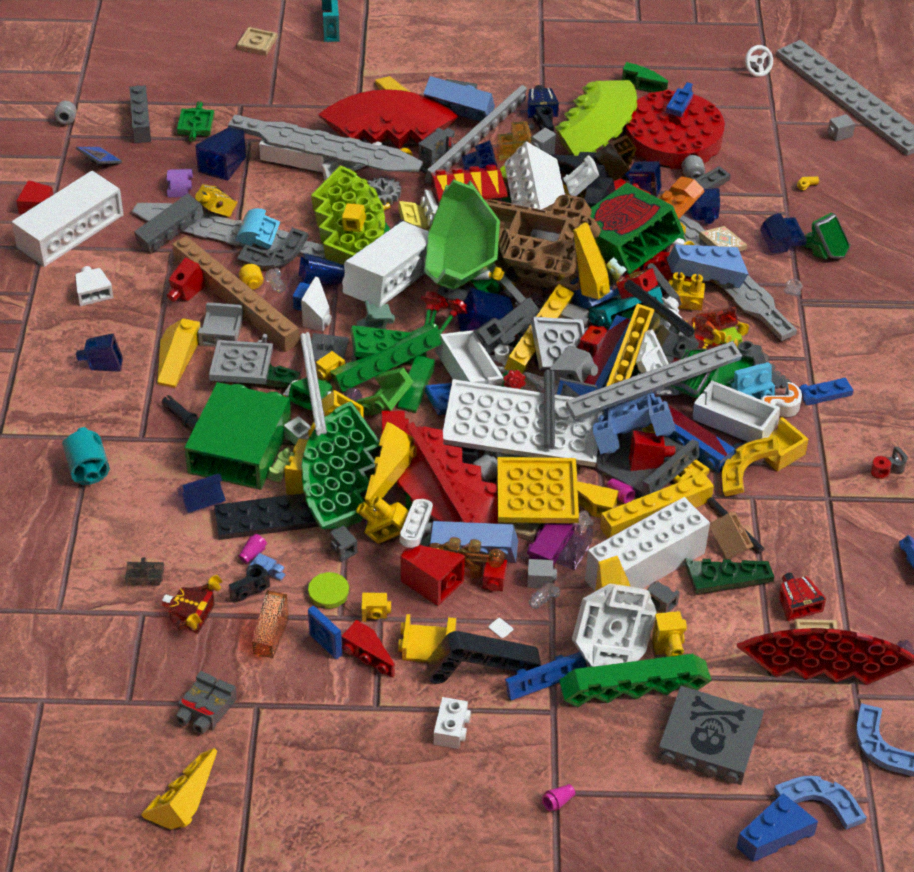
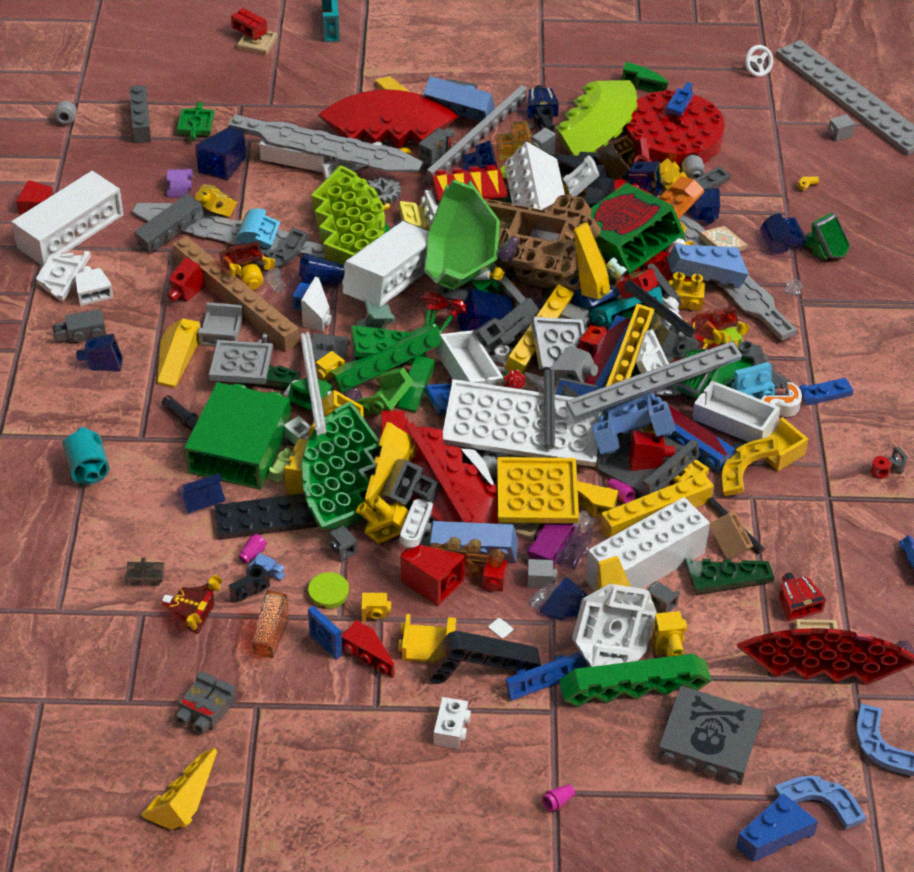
(60, 273): none -> white wing
(80, 326): none -> dark grey hinge
(98, 155): piece -> none
(242, 255): none -> clear red torso
(249, 23): none -> red brick
(354, 217): yellow brick -> none
(402, 481): none -> dark grey brick
(430, 491): none -> dark grey slope
(479, 463): none -> white sticker
(507, 251): none -> cone
(564, 601): none -> clear blue brick
(643, 151): none -> red plate
(670, 173): none -> yellow bracket

